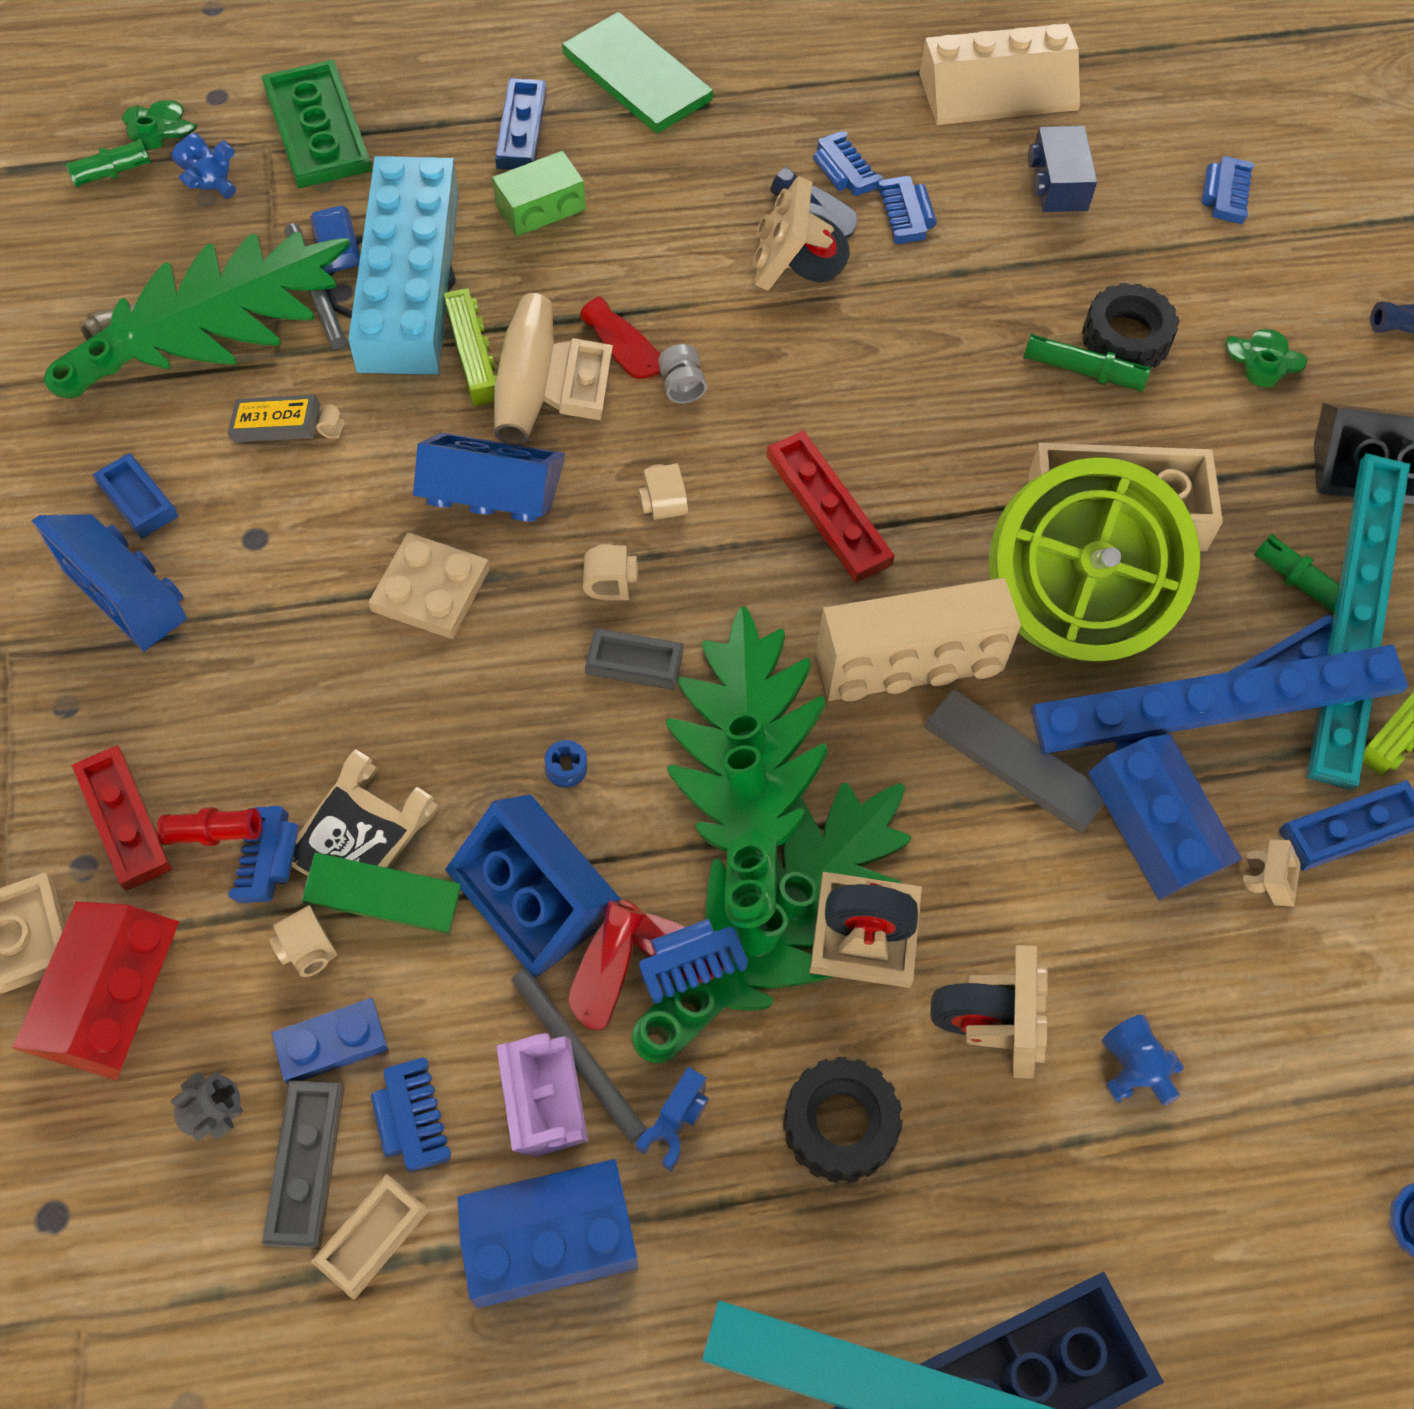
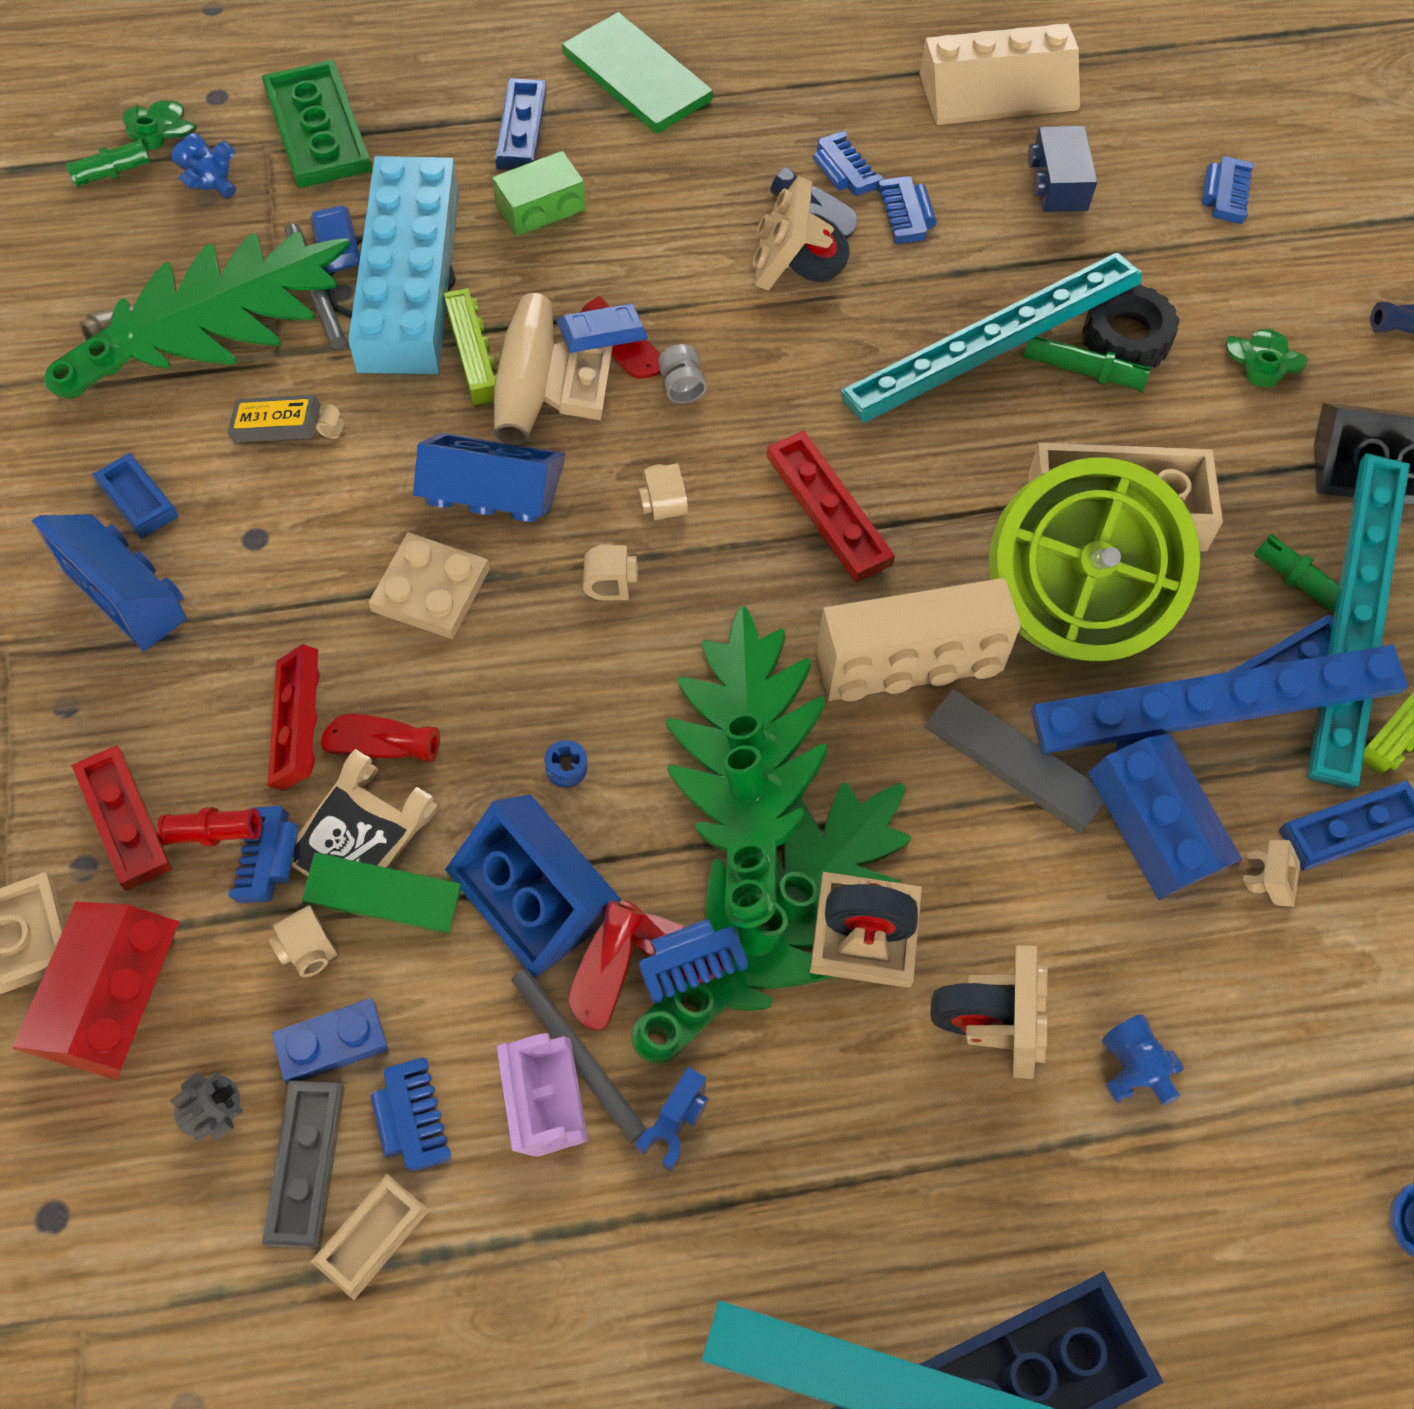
(293, 718): none -> red plate
(380, 738): none -> red piece
(545, 1233): blue slope -> none
(601, 328): none -> tile
(634, 659): dark grey tile -> none
(877, 1098): black tyre -> none
(990, 337): none -> teal tile

